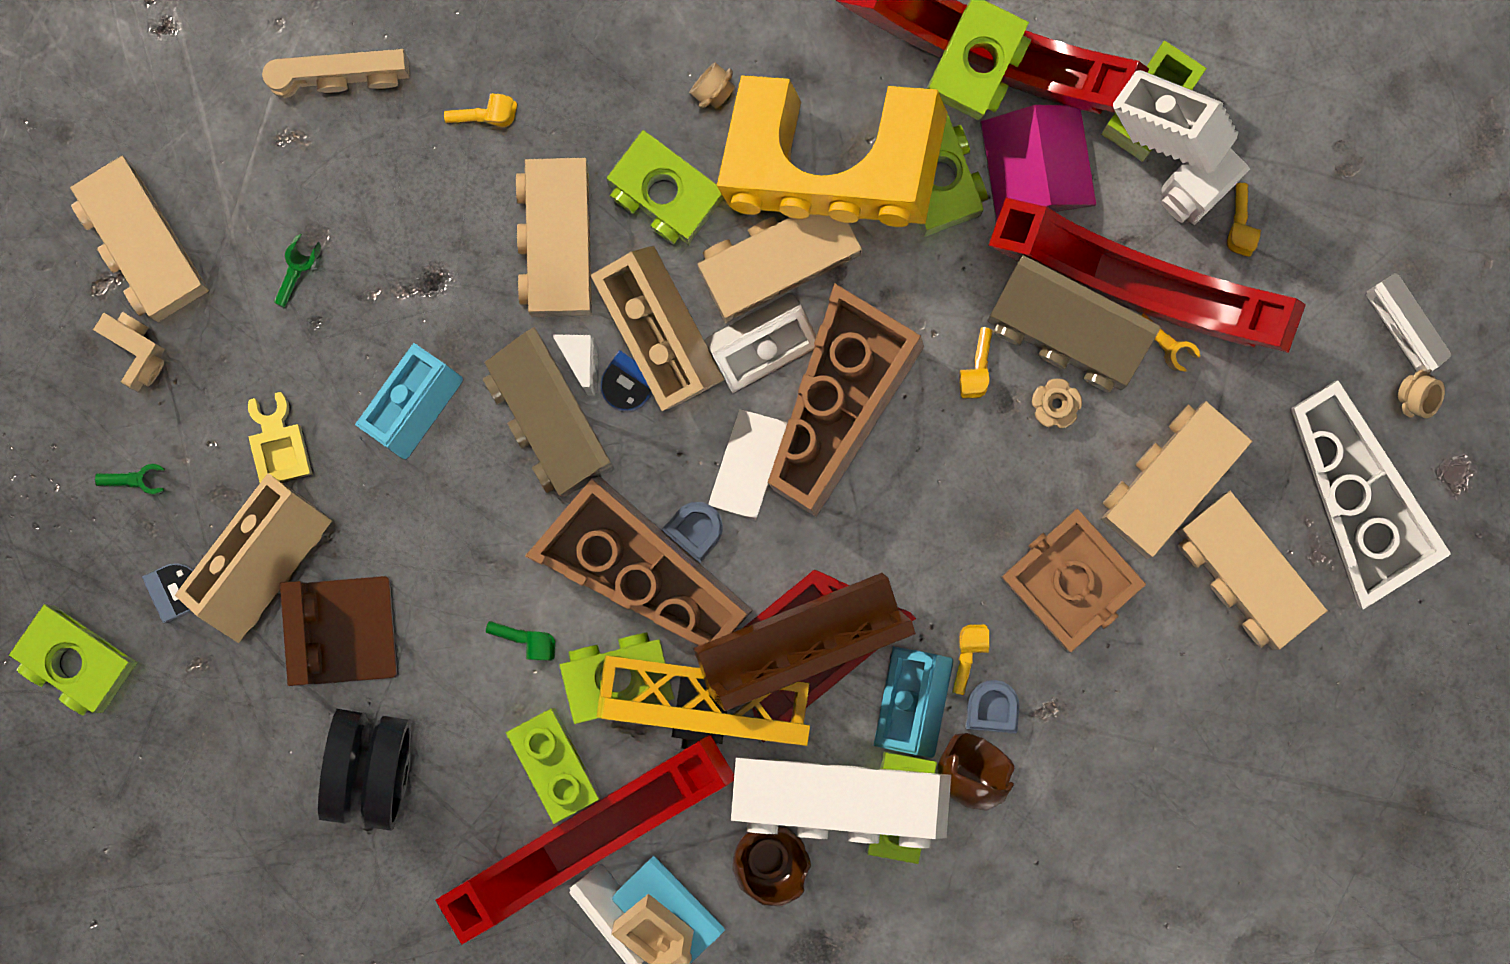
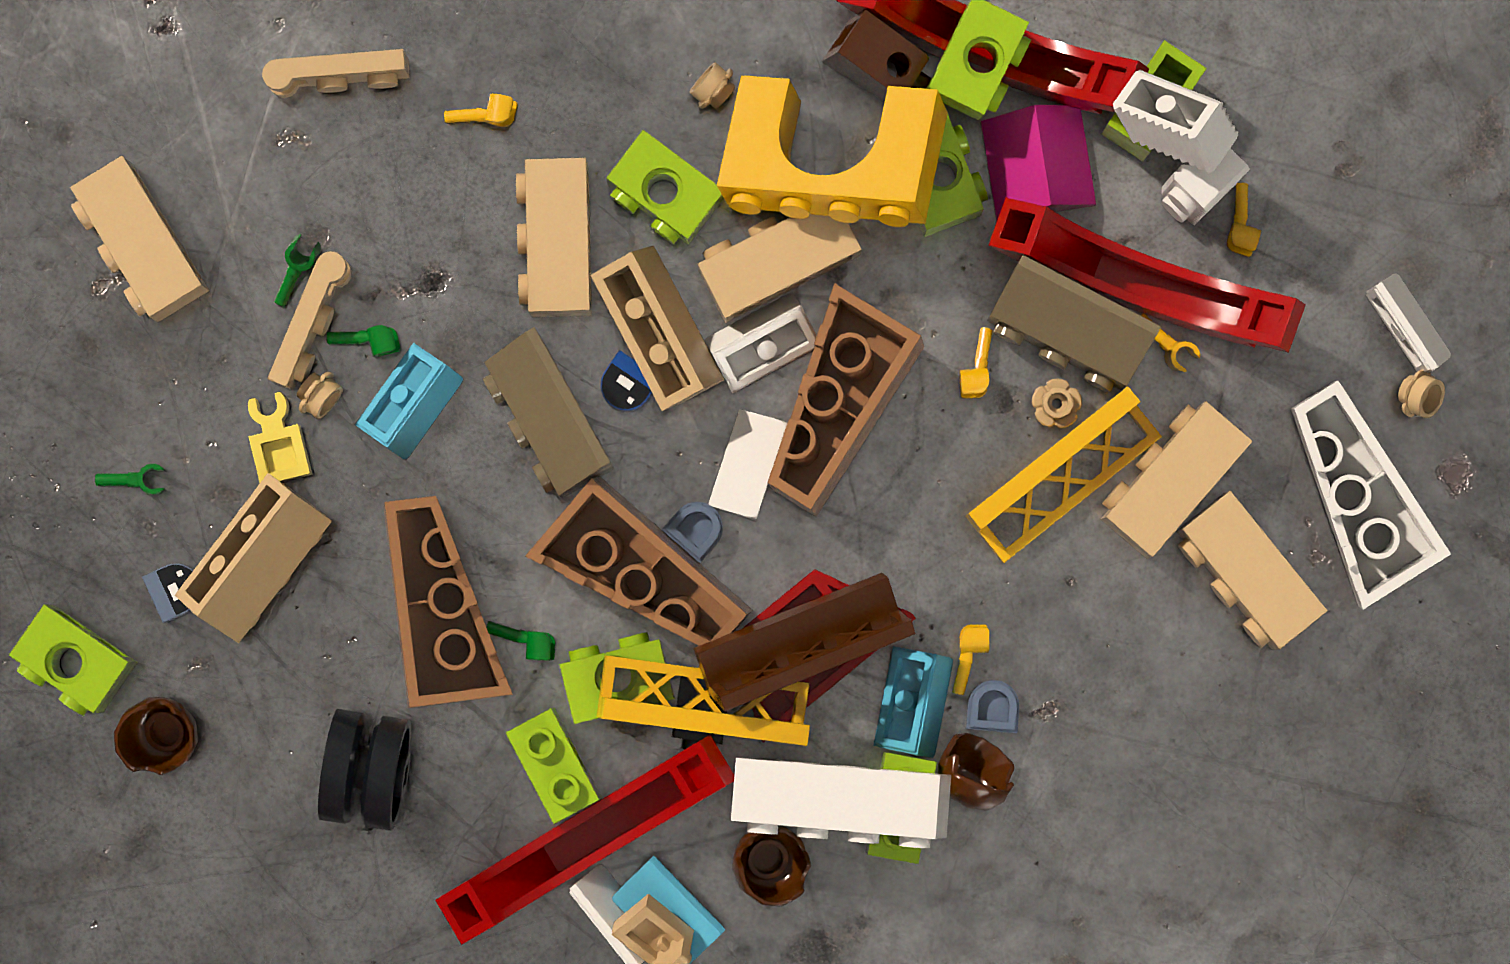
(130, 335): tan bracket -> none
(156, 736): none -> reddish brown hair
(310, 318): none -> tan plate
(319, 394): none -> tan plate
(338, 630): reddish brown bracket -> none
(382, 339): none -> green hand
(438, 617): none -> medium nougat wedge
(582, 357): white slope -> none
(863, 55): none -> reddish brown torso
(1051, 460): none -> yellow fence
(1073, 580): medium nougat plate -> none

